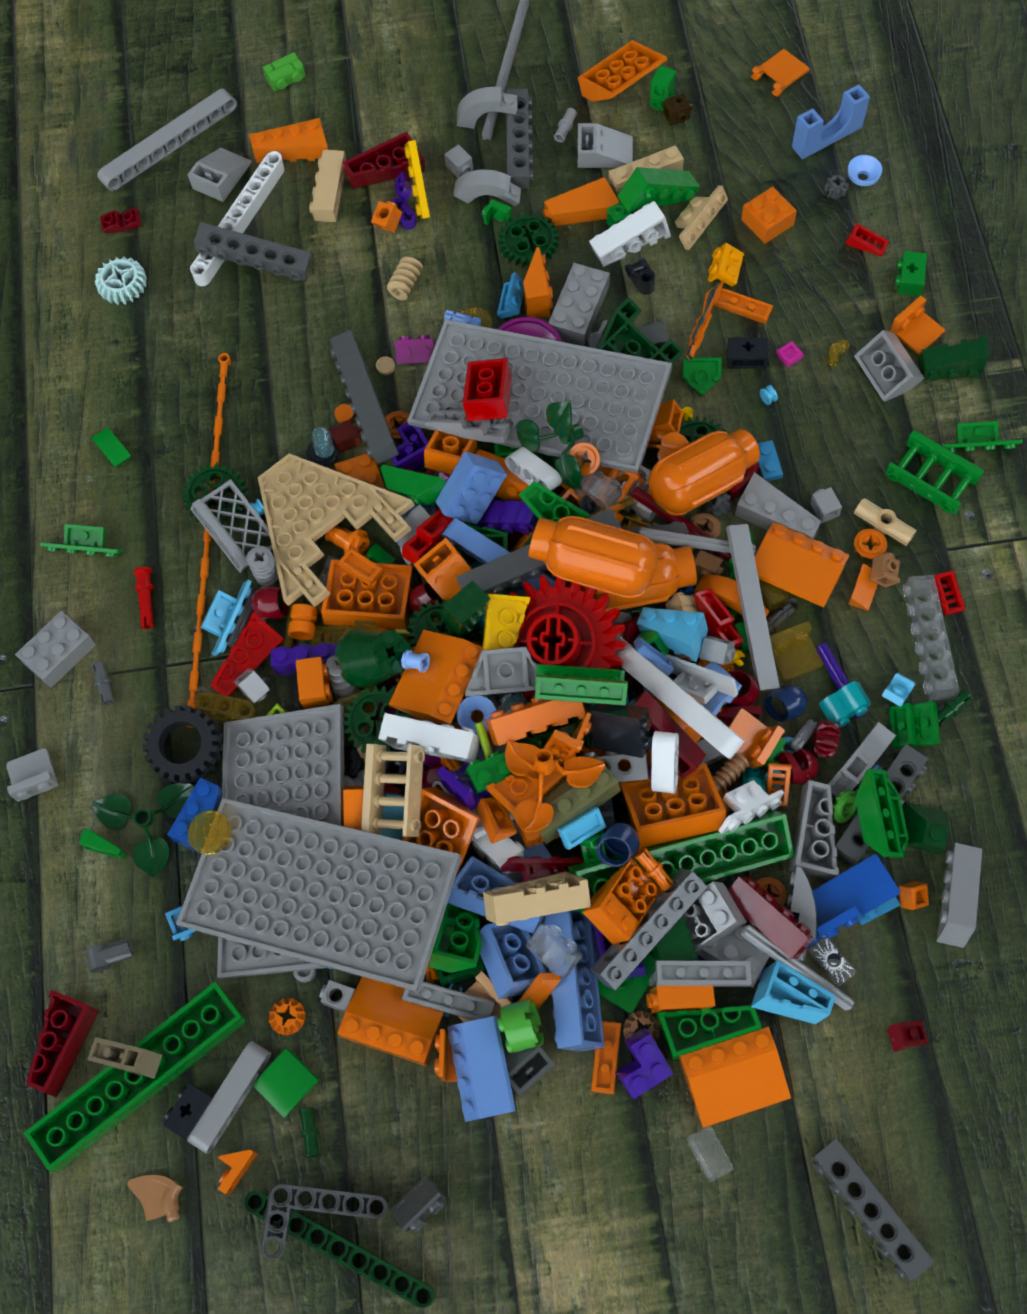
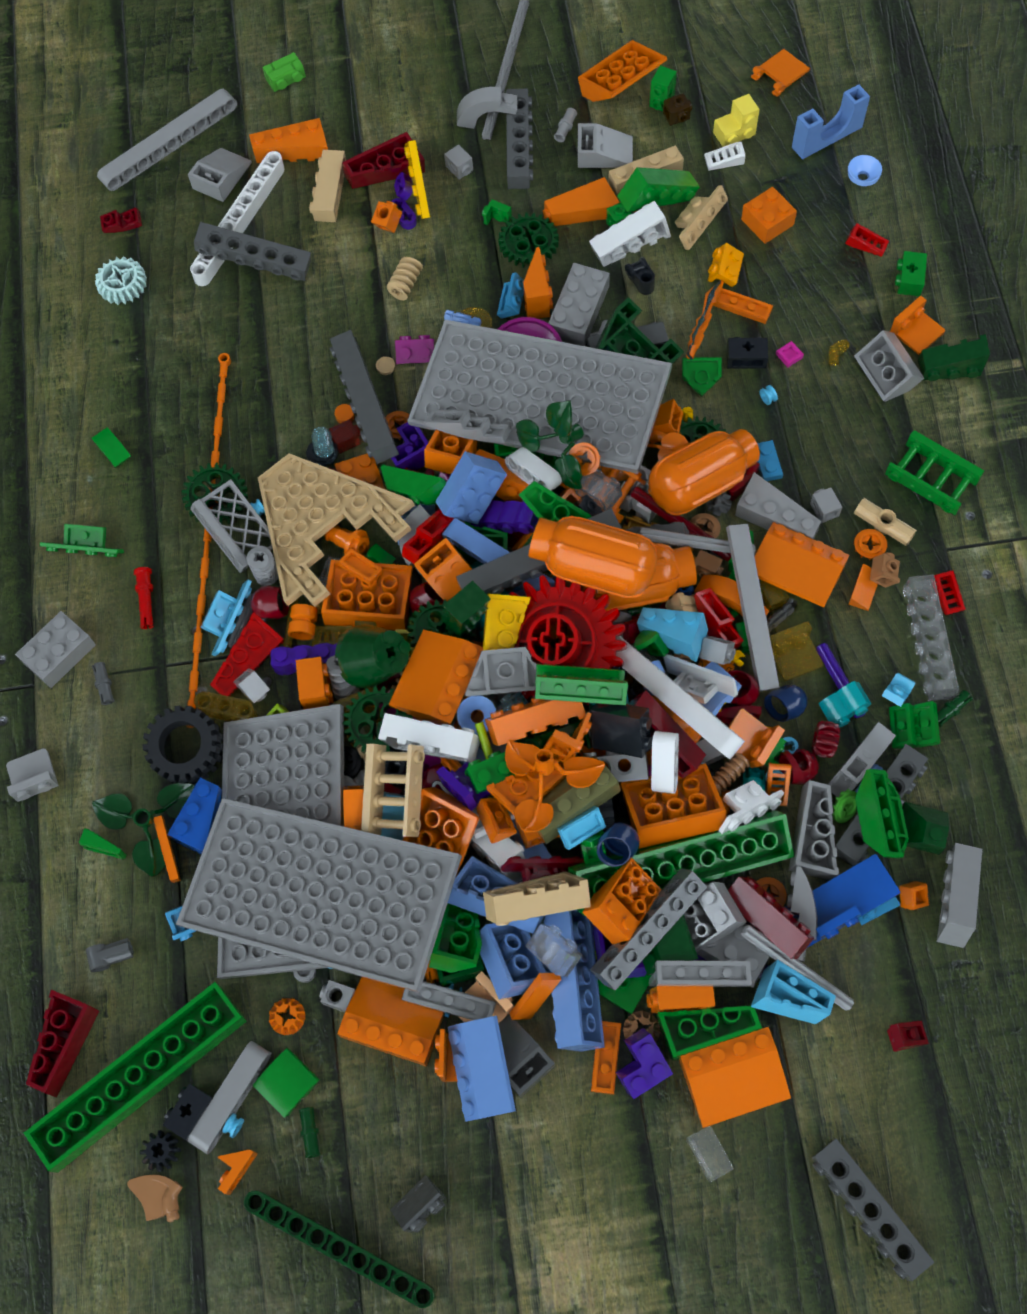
(125, 1057): dark tan slope -> none
(152, 1156): none -> black gear
(166, 848): none -> orange tile
(209, 832): clear yellow tile -> none
(233, 1125): none -> medium azure bush
(315, 1205): dark grey beam -> none
(416, 661): light blue bush -> none
(486, 183): light grey arch -> none
(487, 389): red brick -> none
(521, 1026): bright green brick -> none
(617, 506): clear yellow bar -> none
(653, 655): medium blue tile -> none
(653, 868): orange pin -> none
(733, 160): none -> white slope
(738, 124): none -> light yellow brick
(803, 735): light grey axle -> none
(832, 961): tile -> none
(836, 187): dark grey gear -> none
(978, 435): green bracket -> none

